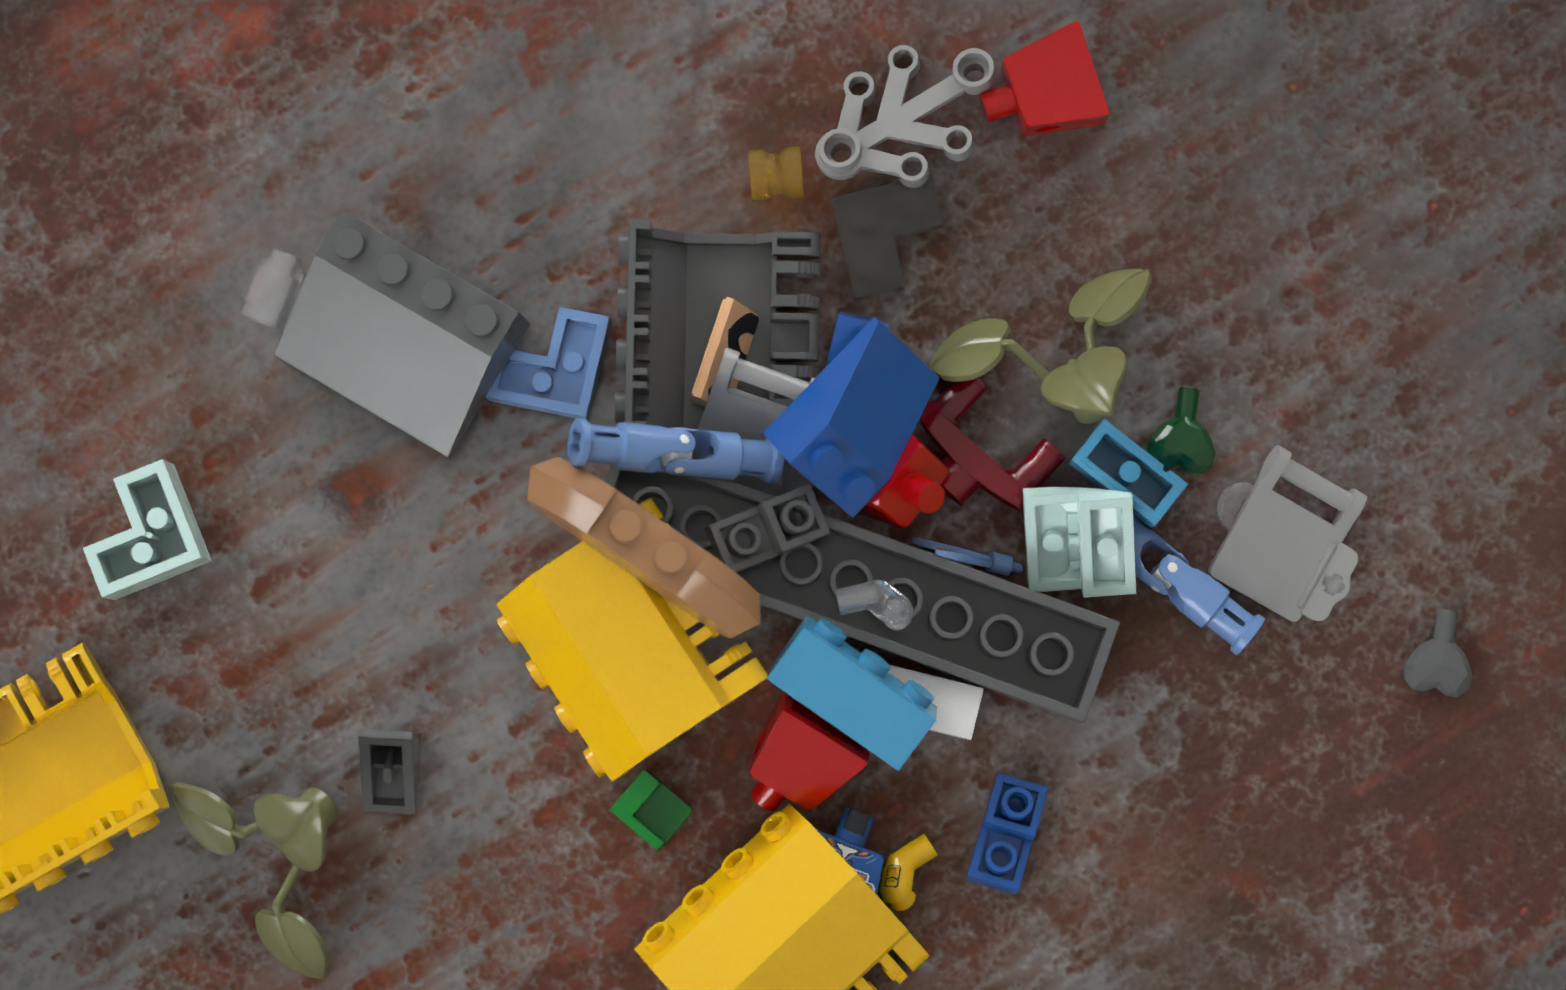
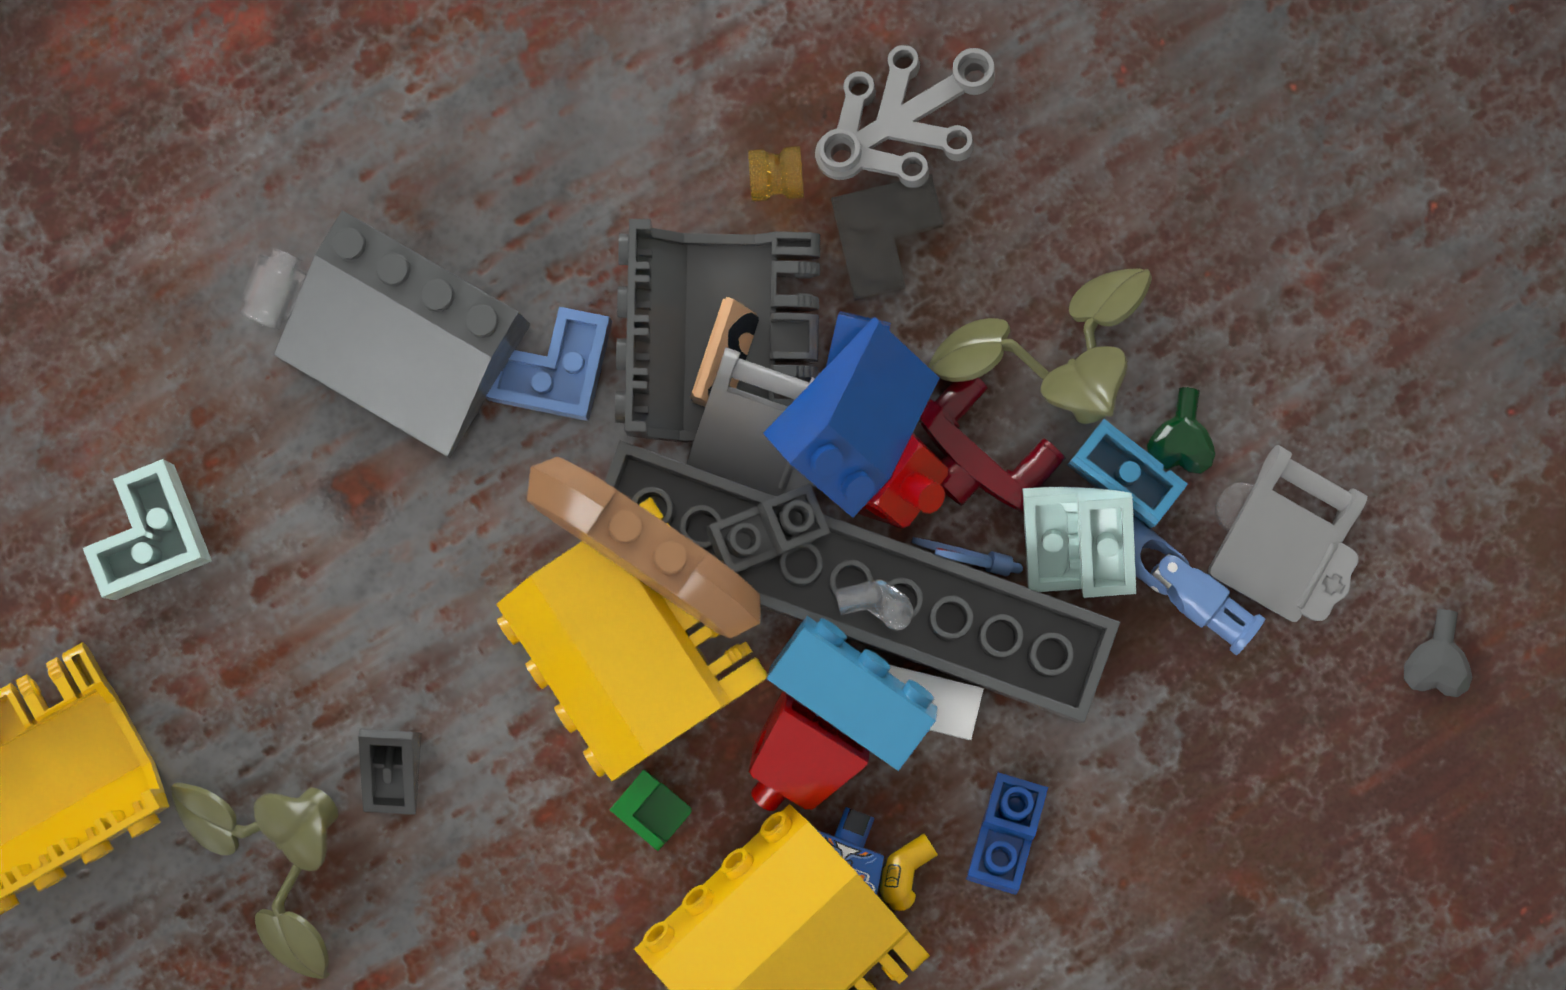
(670, 451): medium blue piece -> none
(1049, 86): red torso -> none

